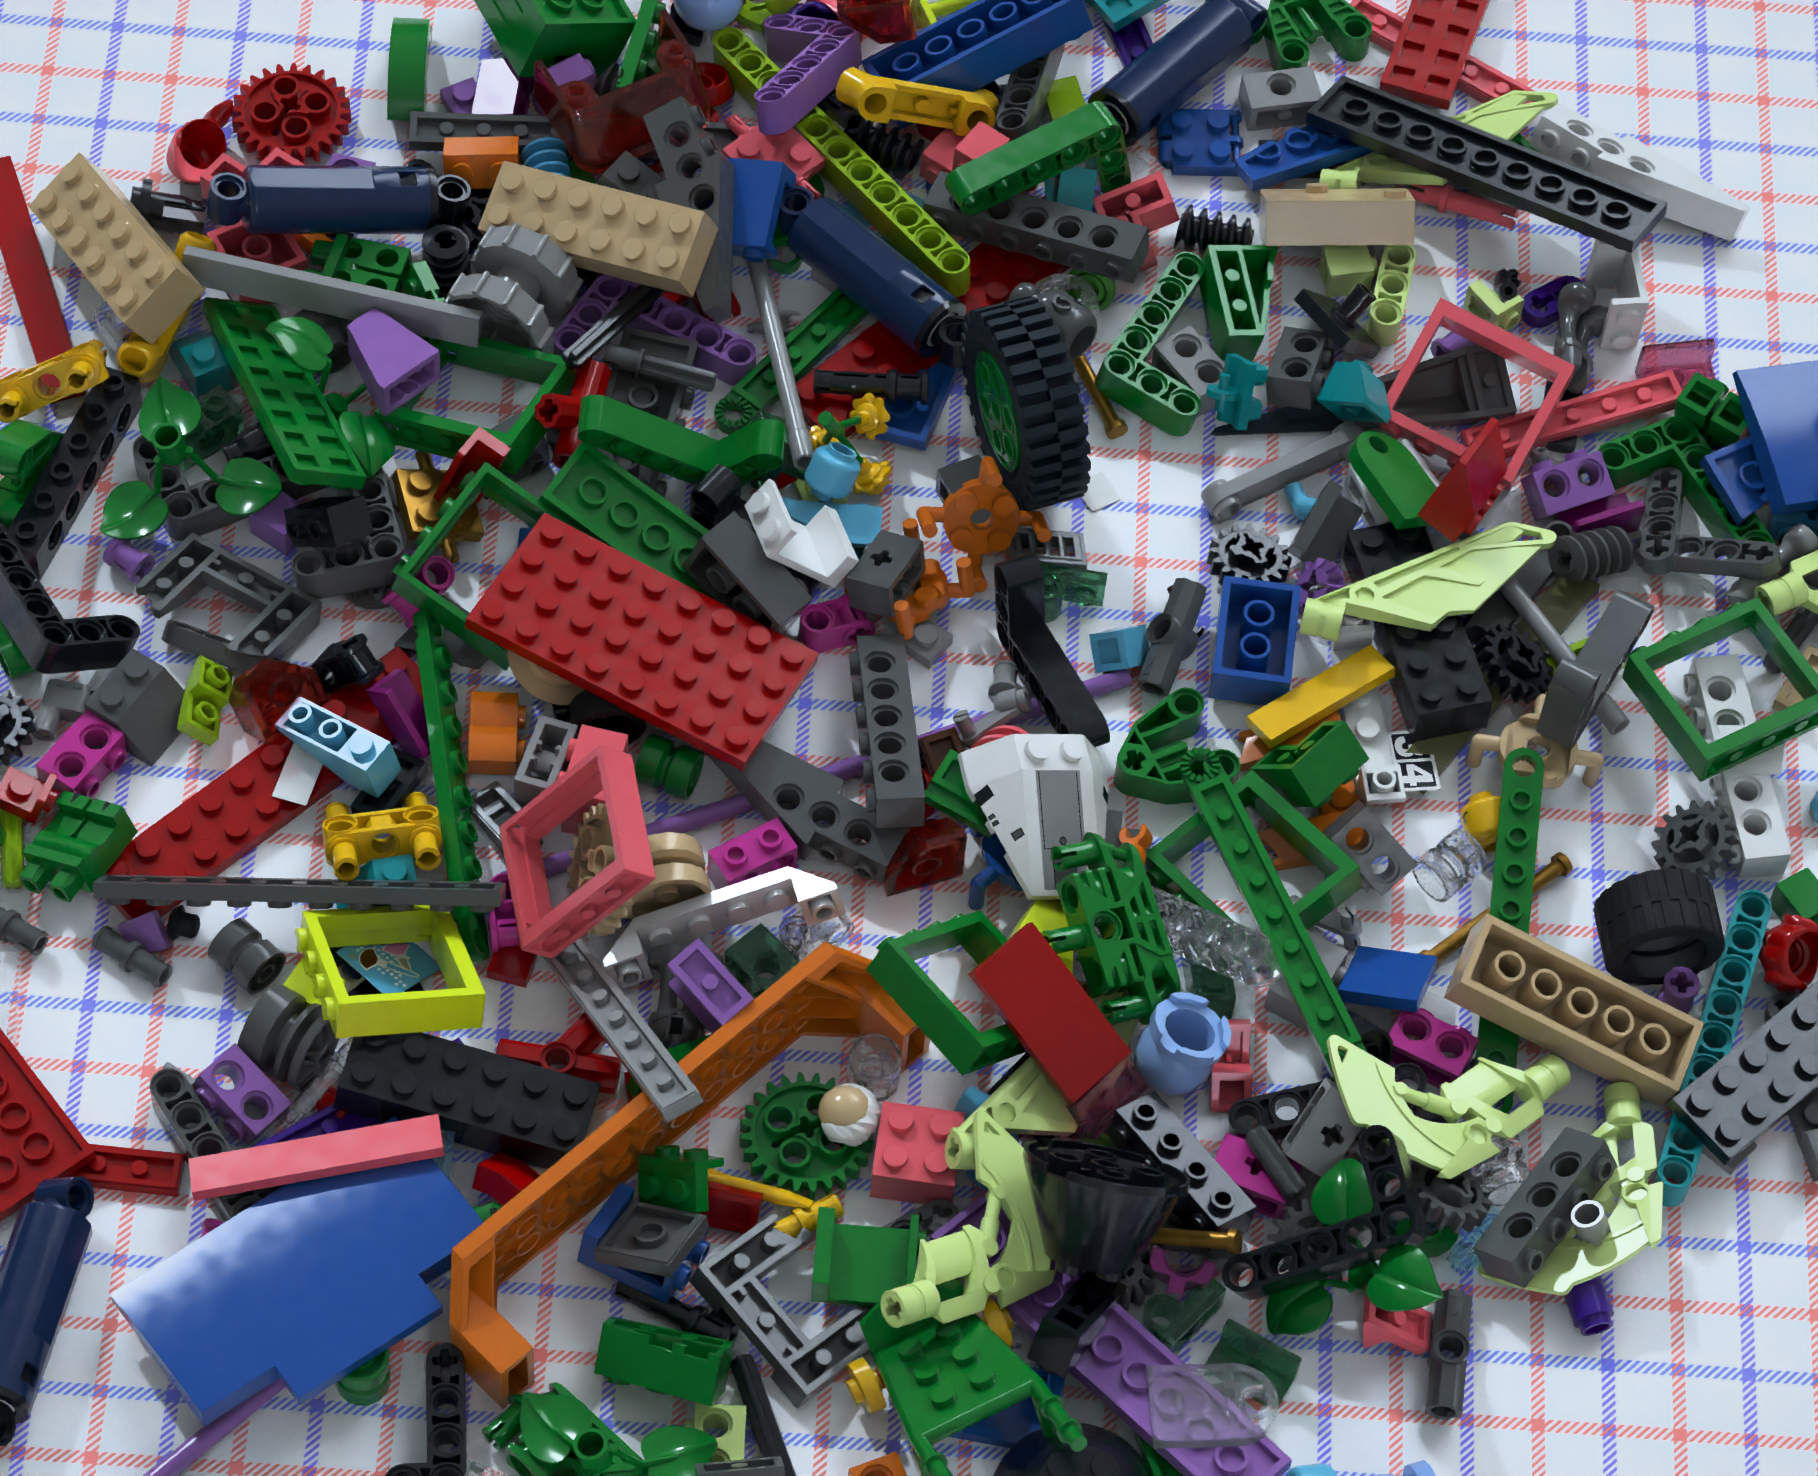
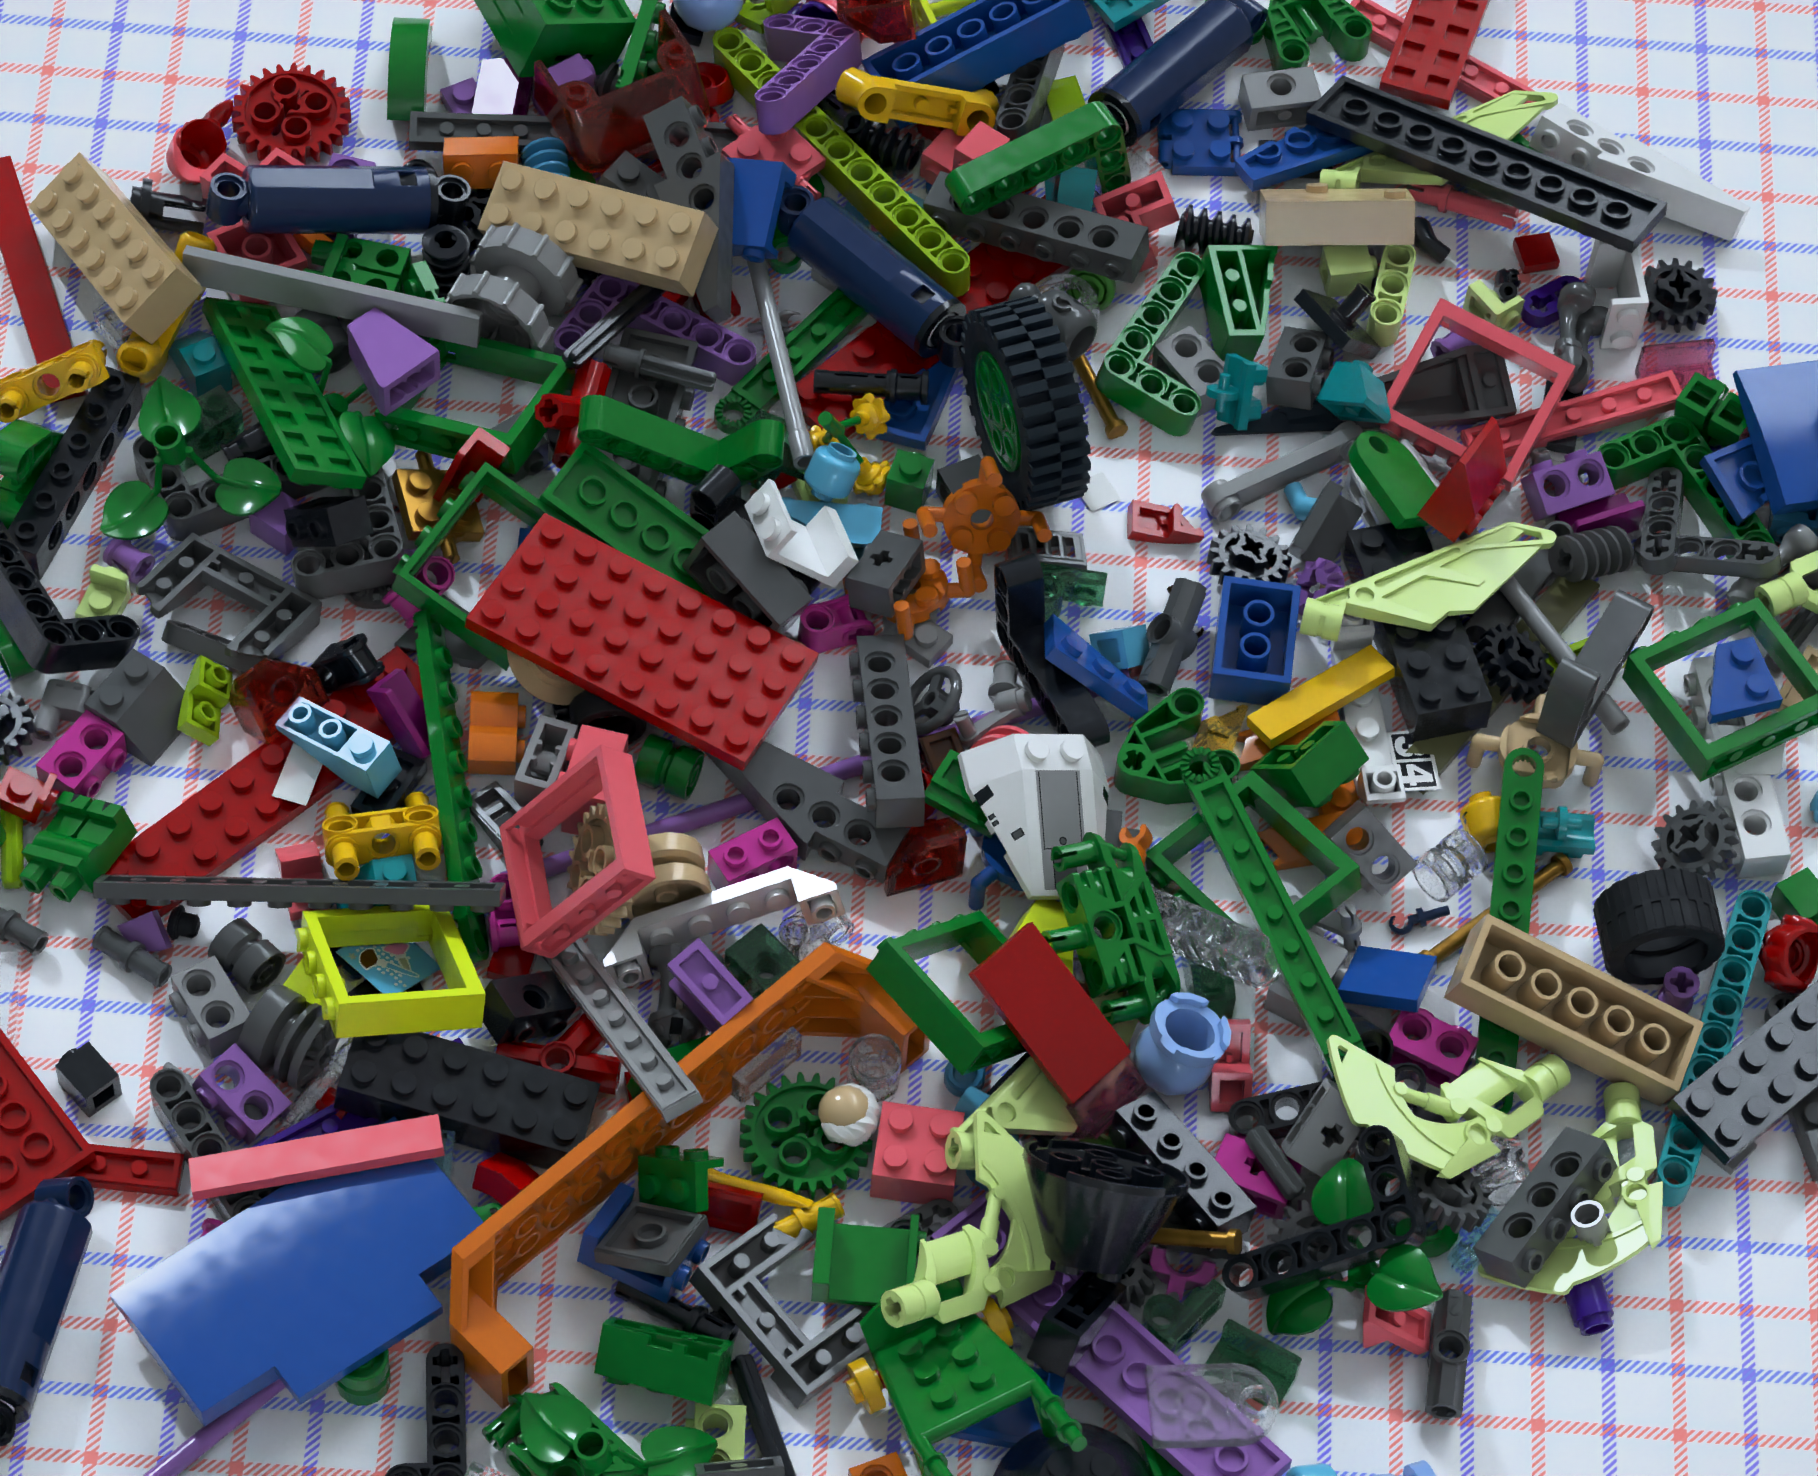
(88, 1078): none -> black brick
(106, 594): none -> yellowish green bracket
(218, 1005): none -> light grey brick
(299, 862): none -> coral slope
(526, 1007): none -> black brick
(766, 1065): none -> clear tile
(909, 481): none -> green brick
(936, 702): none -> dark grey piece
(957, 1084): none -> dark azure tile
(1092, 669): none -> blue wing
(1160, 524): none -> slope
(1221, 731): none -> clear yellow tile
(1420, 917): none -> dark blue hand
(1427, 241): none -> black arm
(1536, 253): none -> red tile
(1566, 833): none -> teal hips
(1679, 295): none -> black gear
(1741, 682): none -> blue wing

